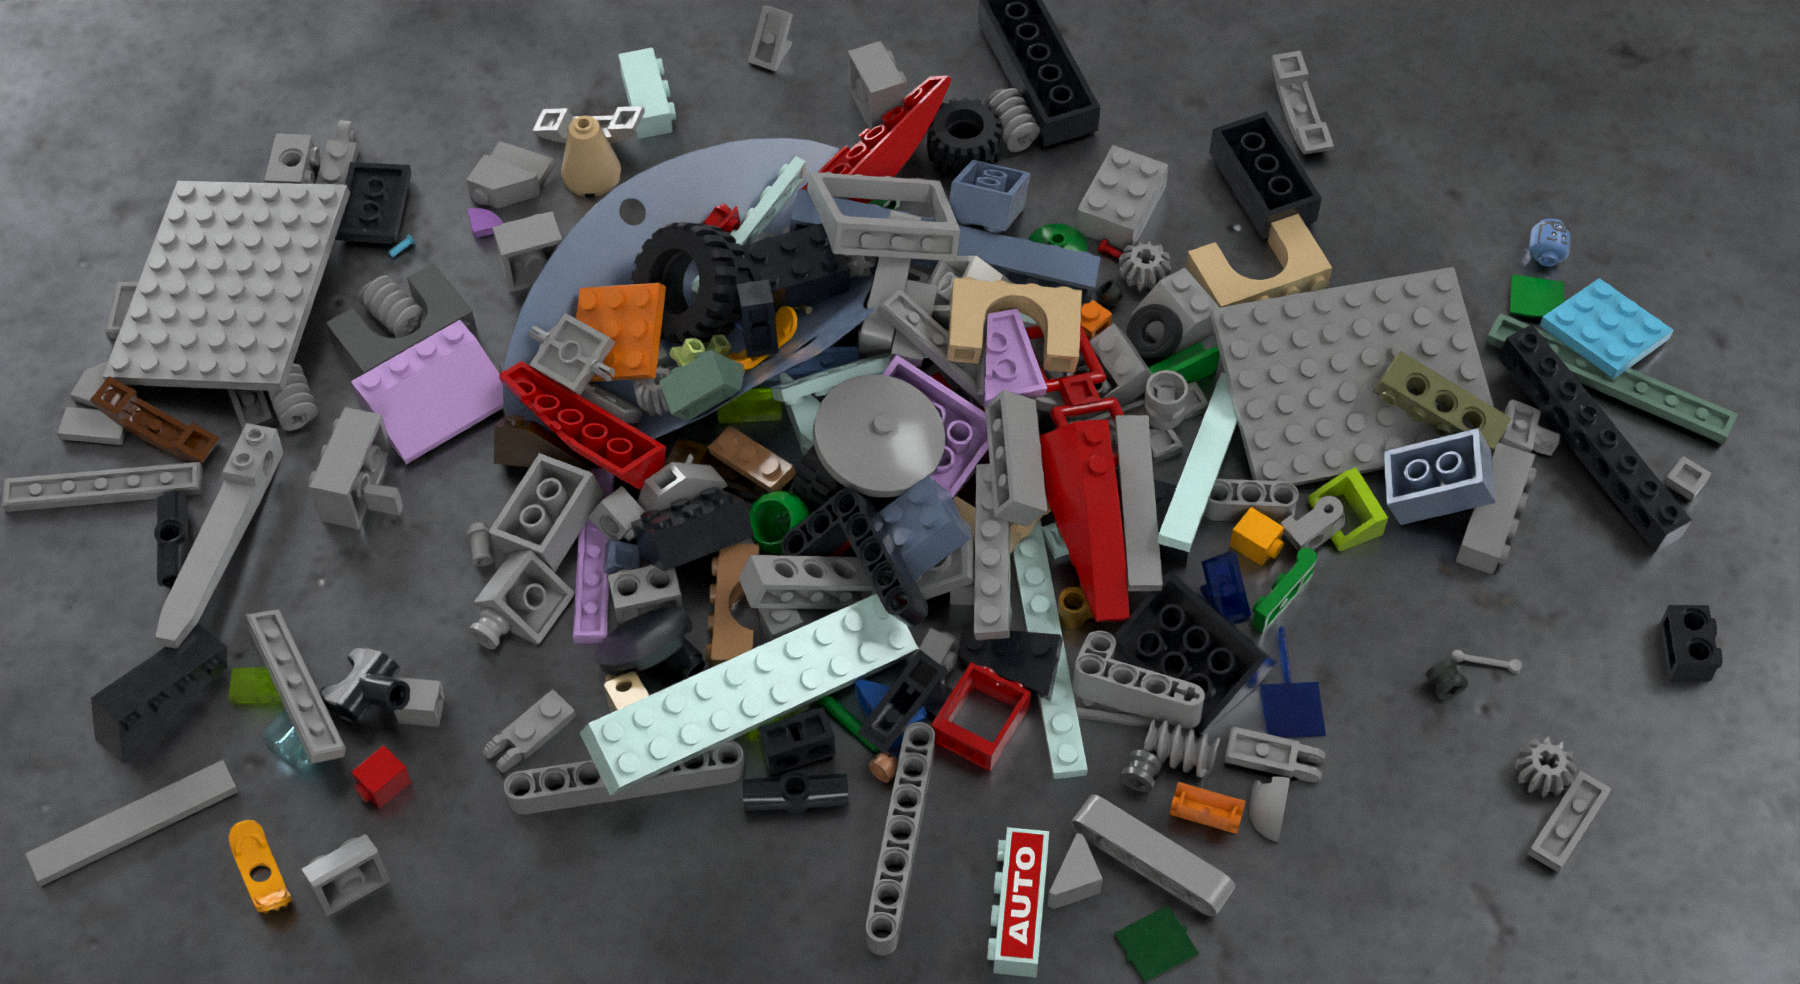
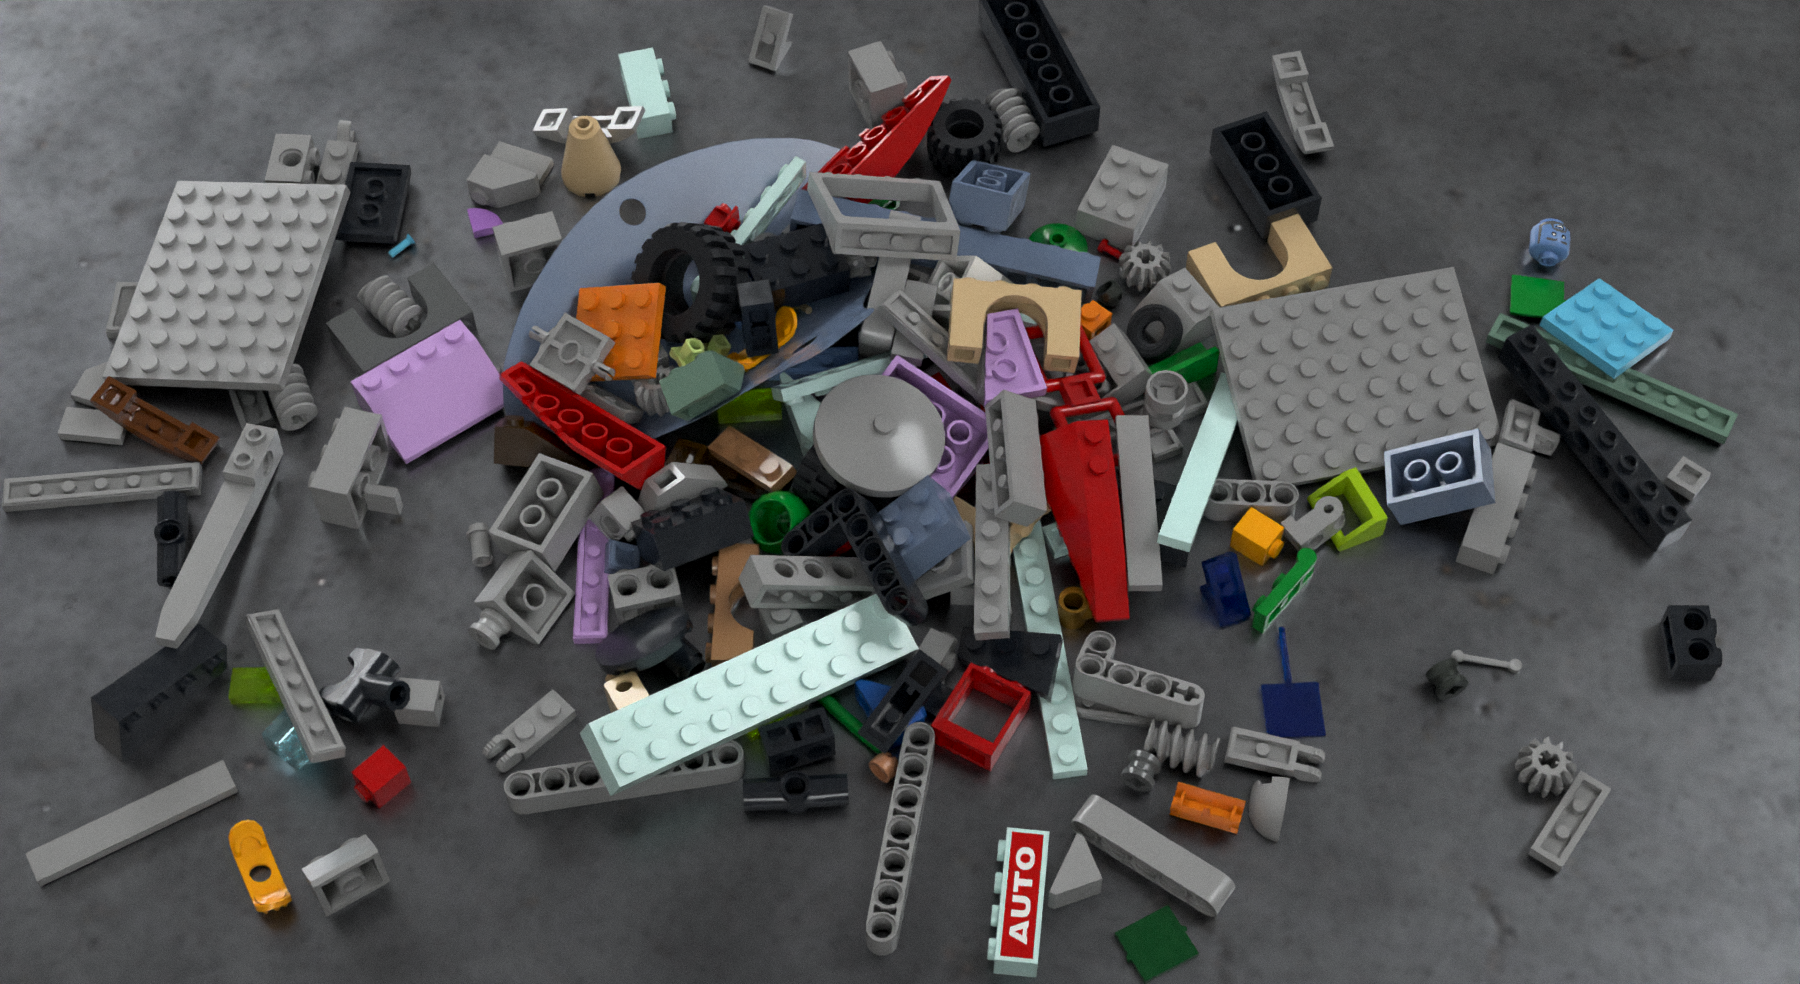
(1192, 641): black slope -> none
(1435, 388): olive brick -> none

